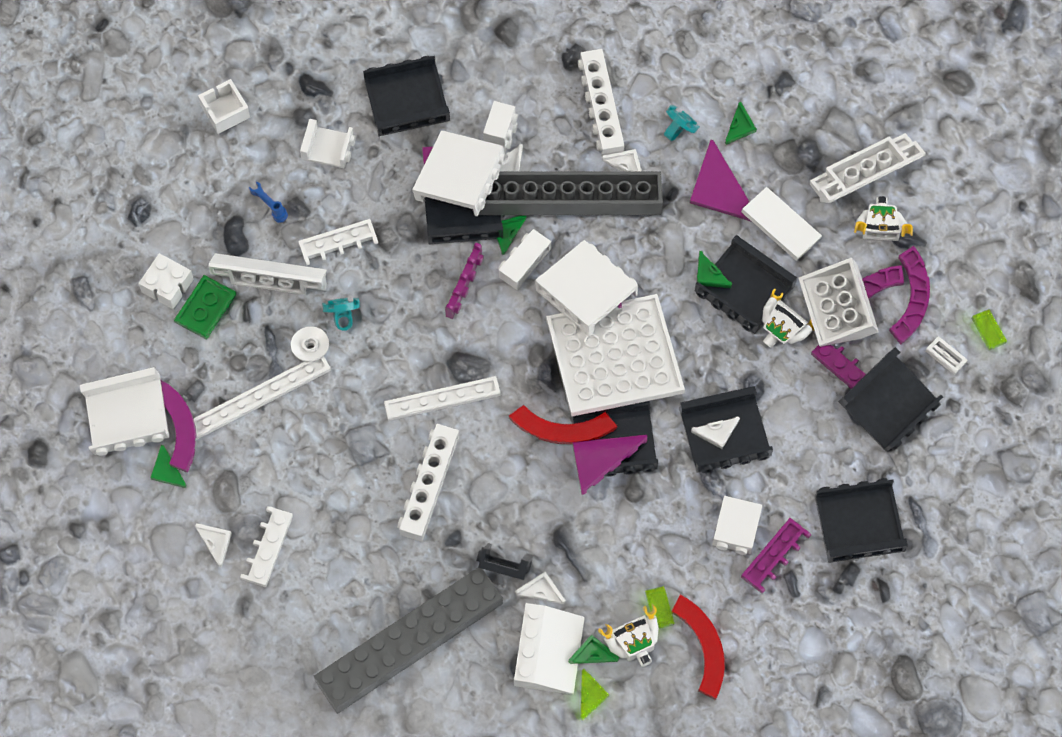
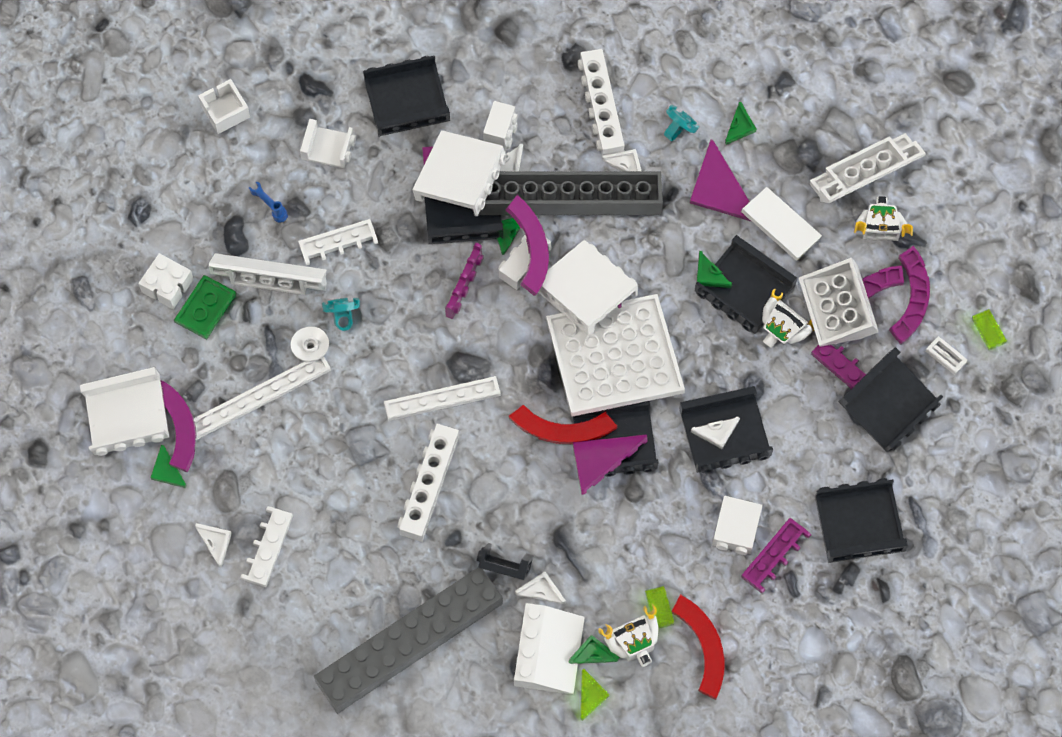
(536, 244): none -> magenta tile

